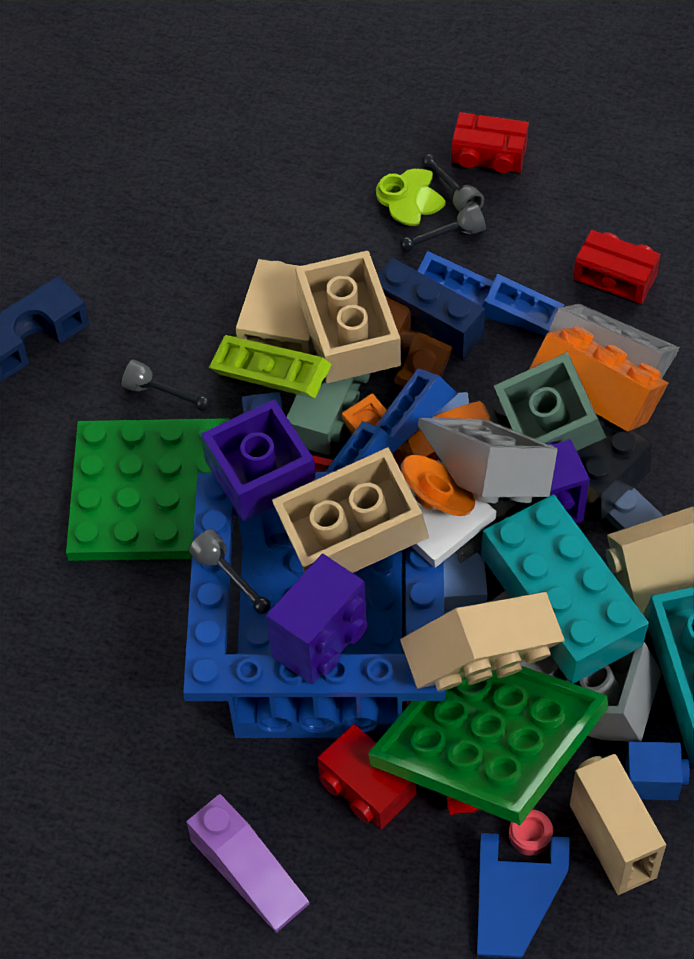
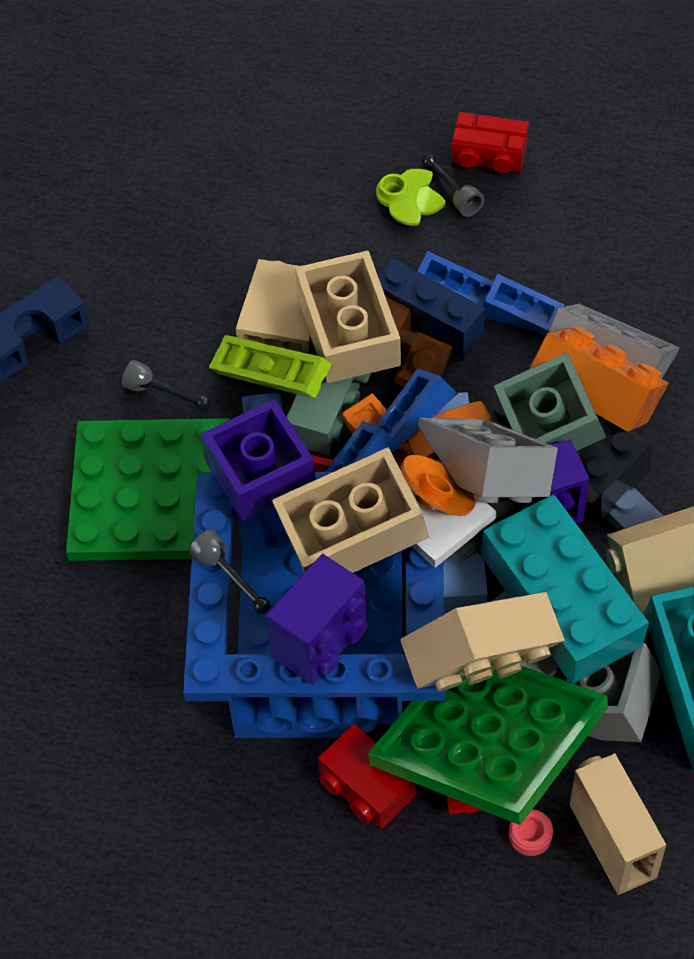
(246, 862): medium lavender slope -> none
(469, 221): hinge -> none
(515, 897): blue flag -> none
(616, 266): red brick -> none
(656, 769): blue brick -> none

